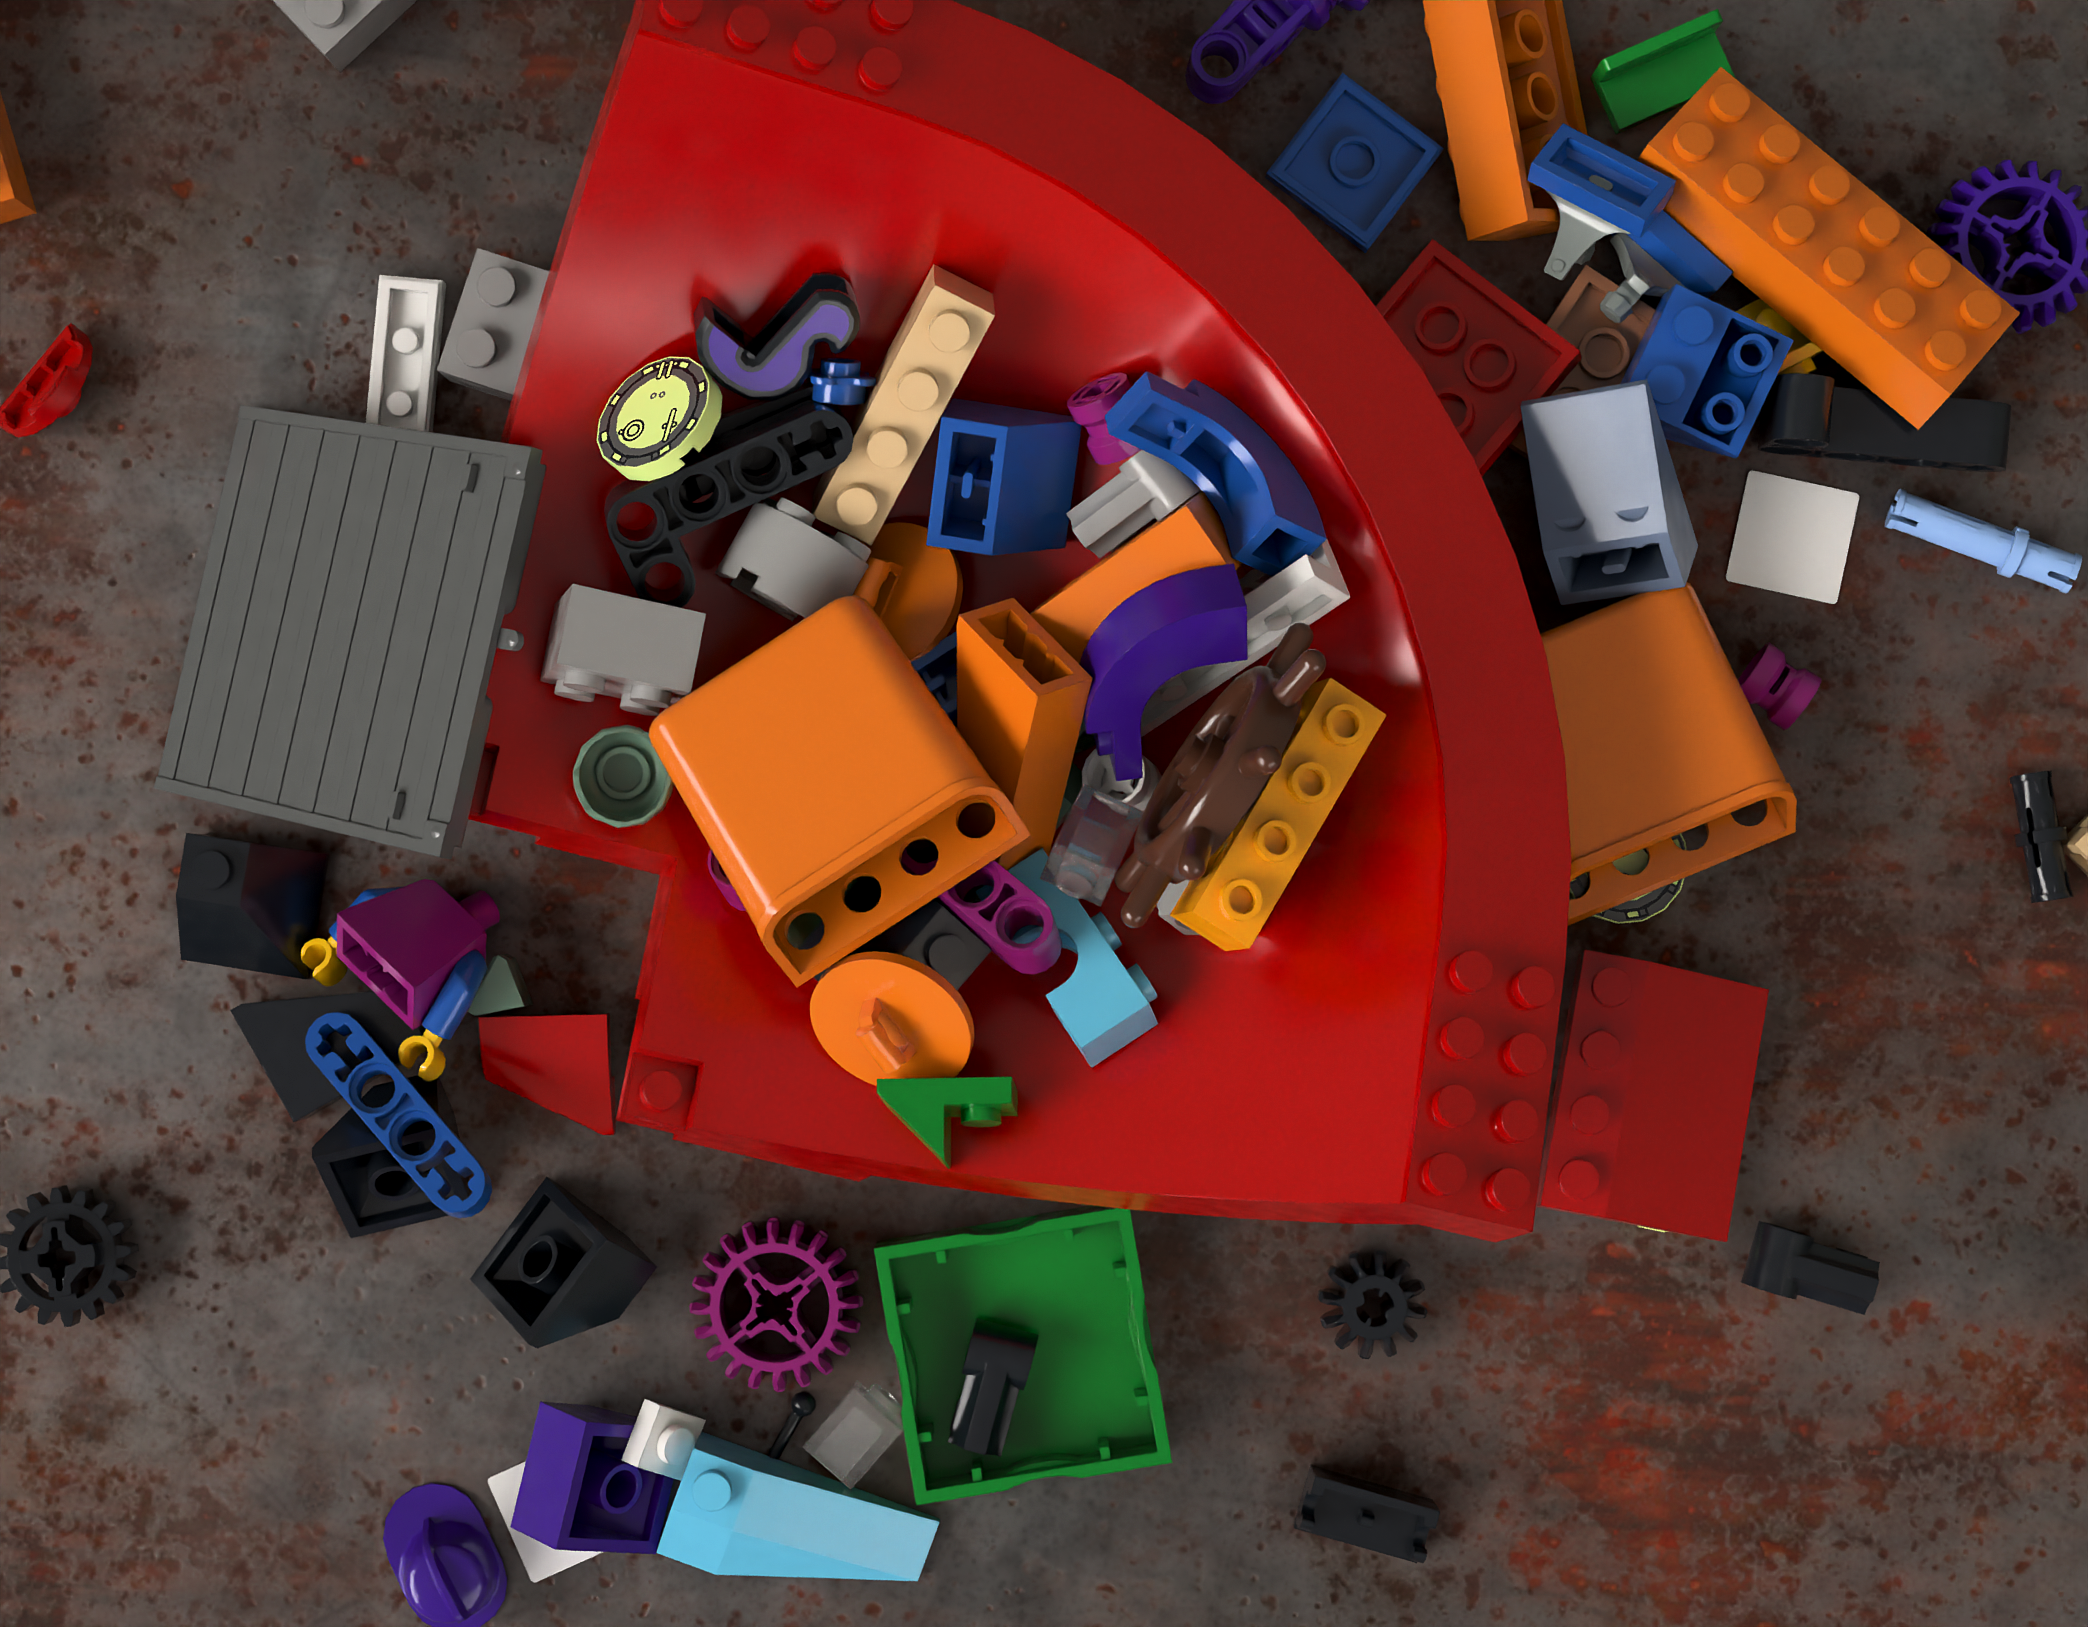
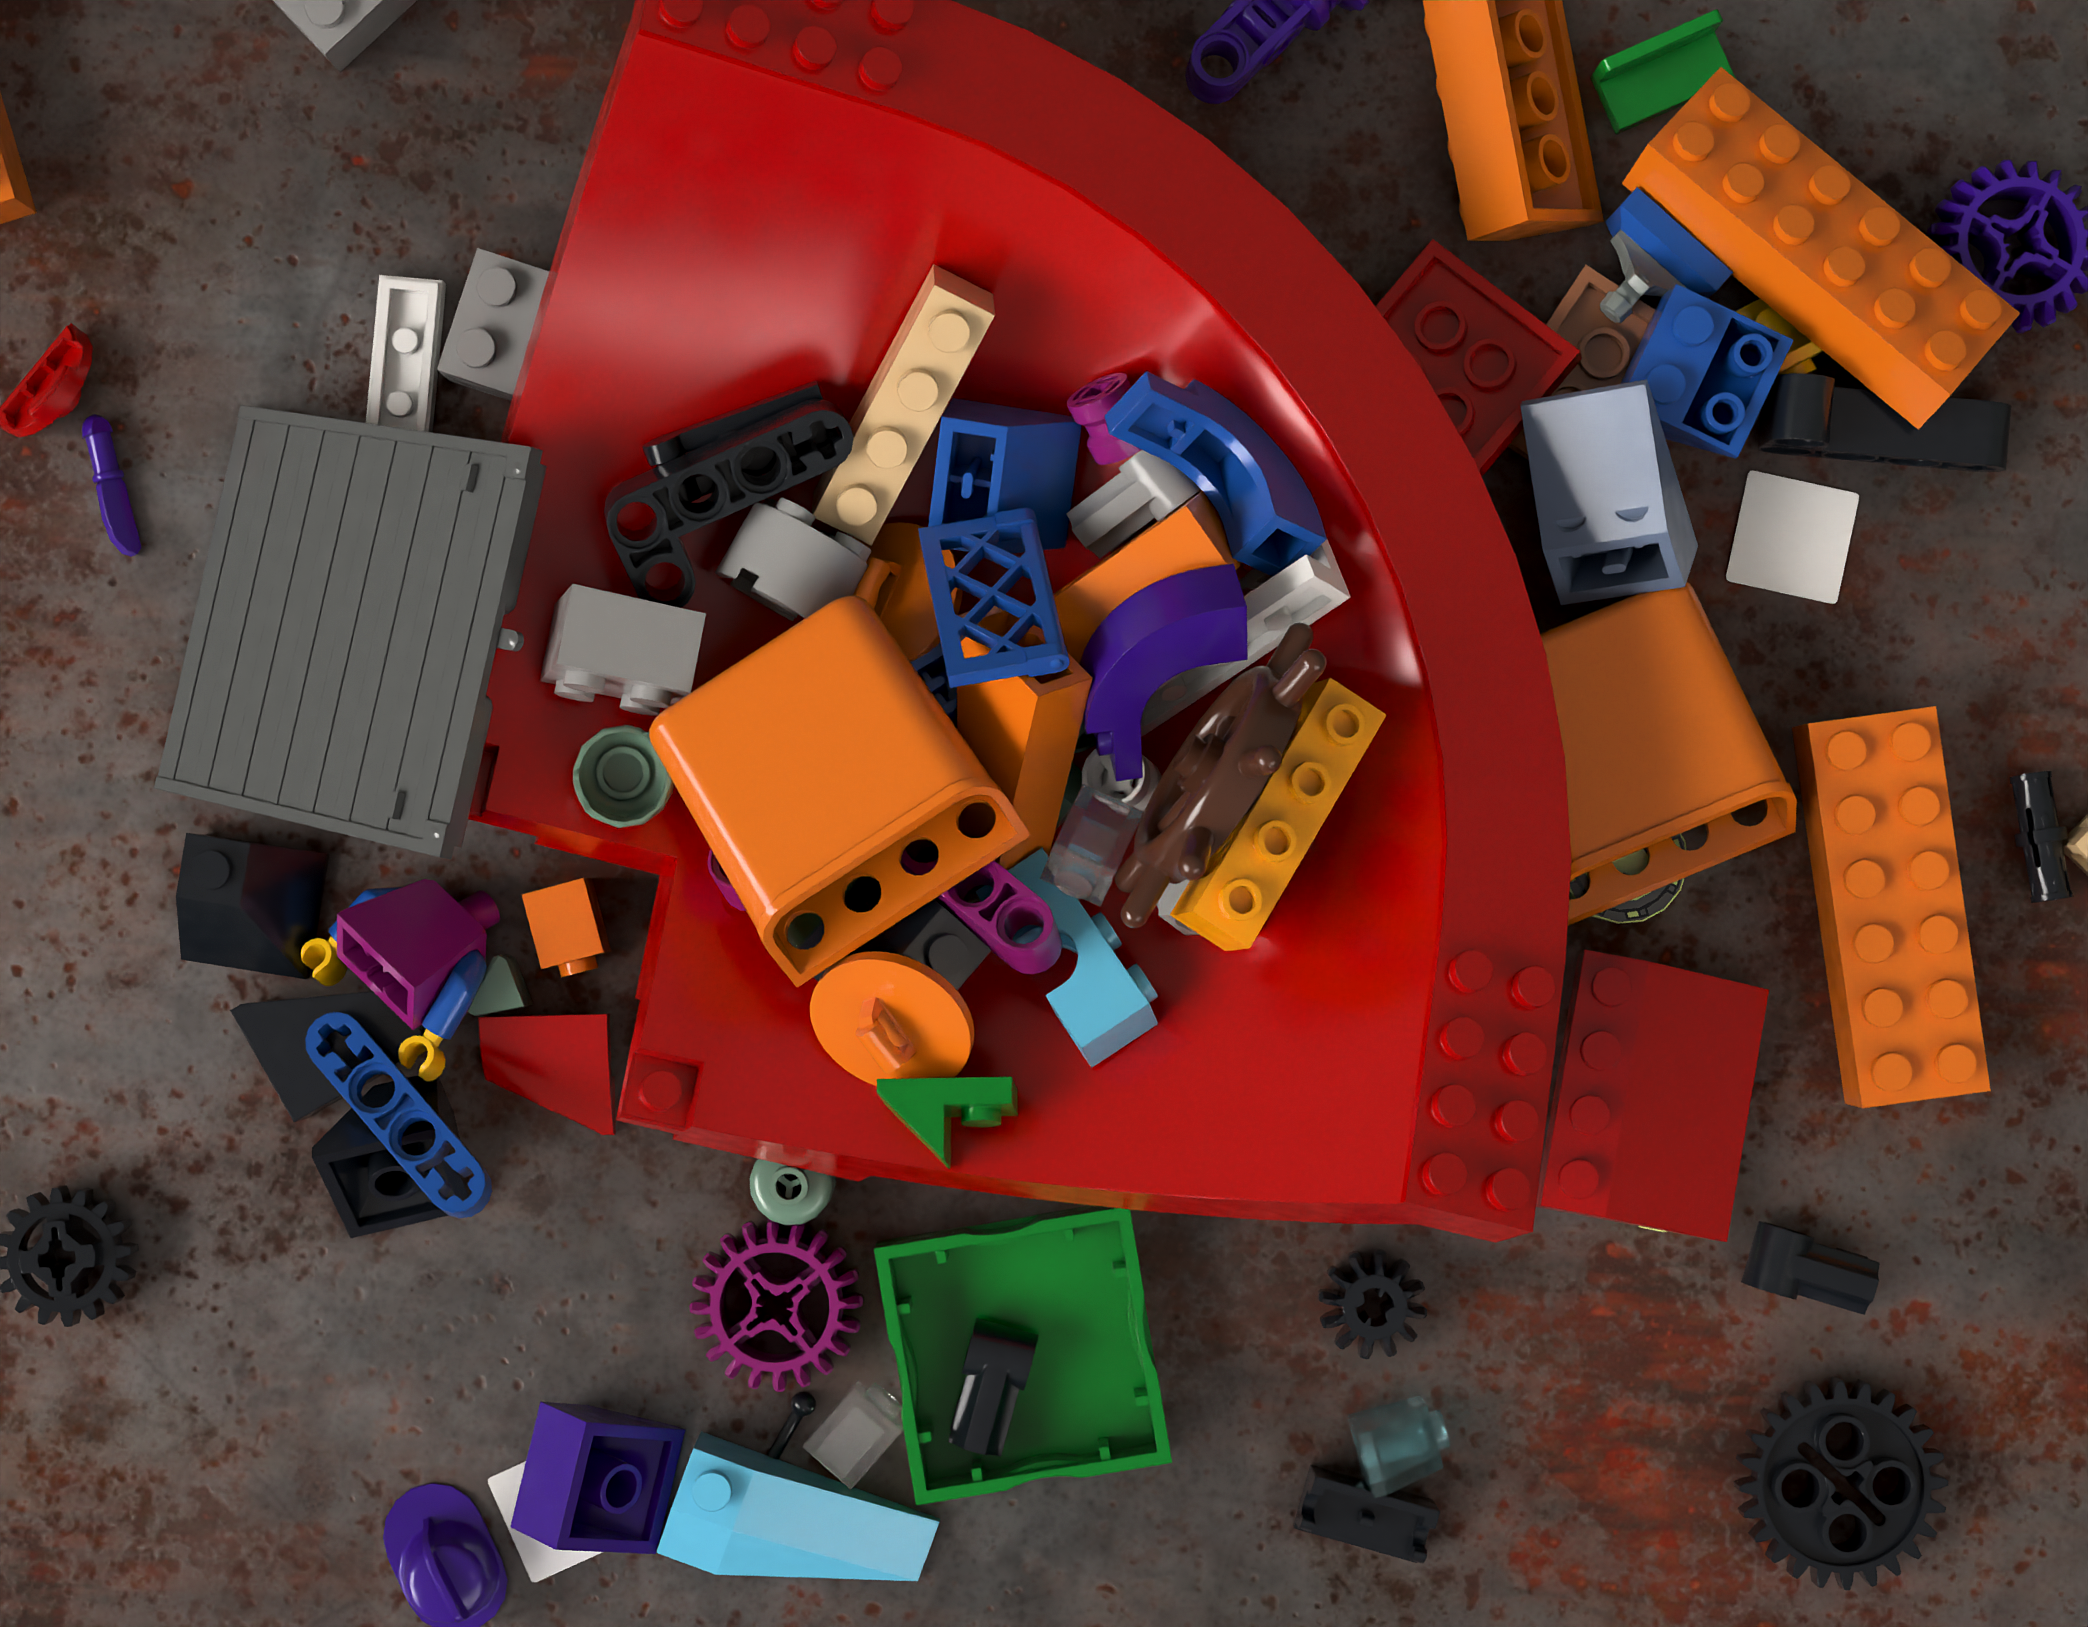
(110, 487): none -> dark purple piece
(561, 1268): black slope -> none
(567, 926): none -> orange brick
(659, 418): tile -> none
(662, 1439): white plate -> none
(782, 1205): none -> sand green head
(784, 349): black animal -> none
(840, 381): blue plate -> none
(1005, 657): none -> blue window
(1354, 162): blue tile -> none
(1398, 1444): none -> clear light blue slope
(1595, 194): blue piece -> none
(1778, 686): magenta wheel -> none
(1803, 1523): none -> black gear
(1891, 908): none -> orange brick
(1984, 541): light blue pin -> none

